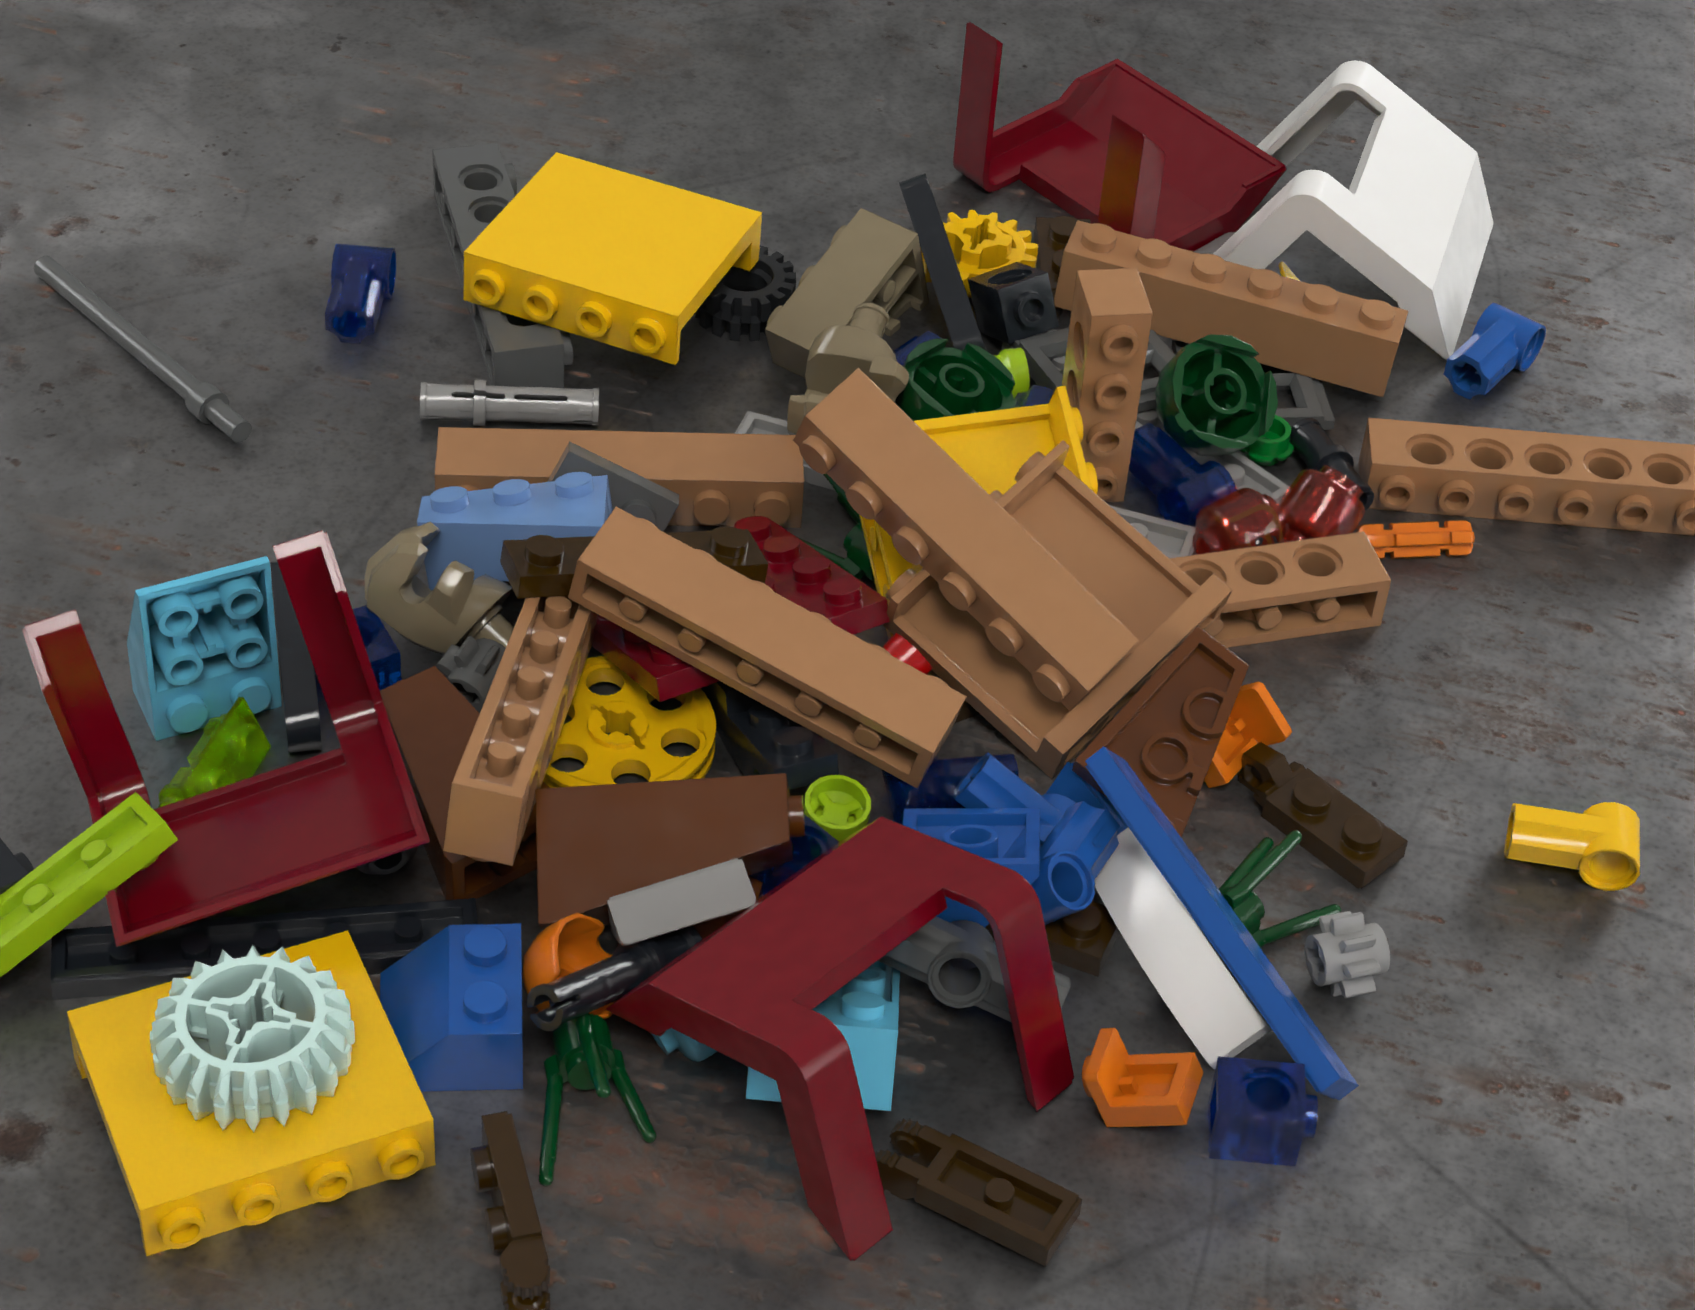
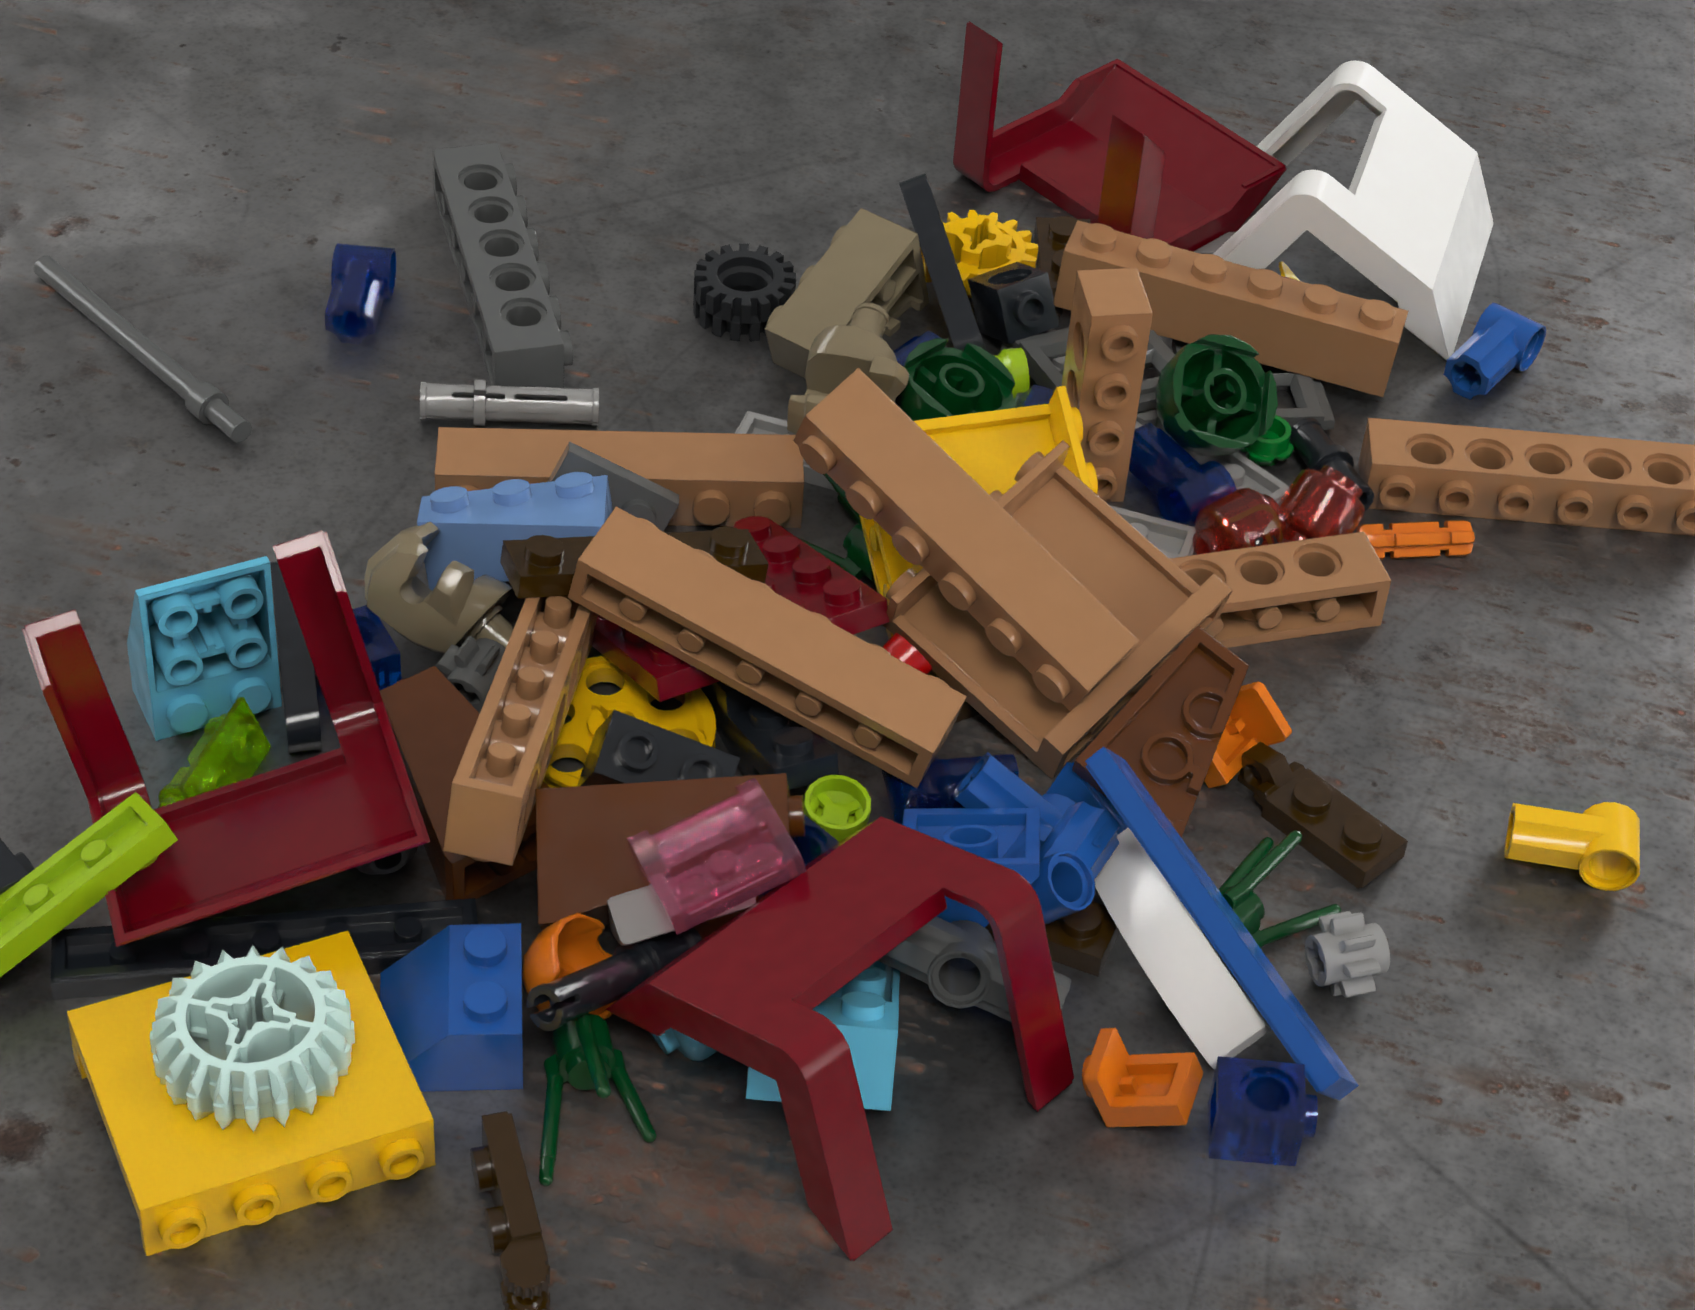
(608, 255): yellow panel -> none
(638, 751): none -> black brick
(717, 857): none -> clear pink plate
(978, 1190): dark brown hinge -> none

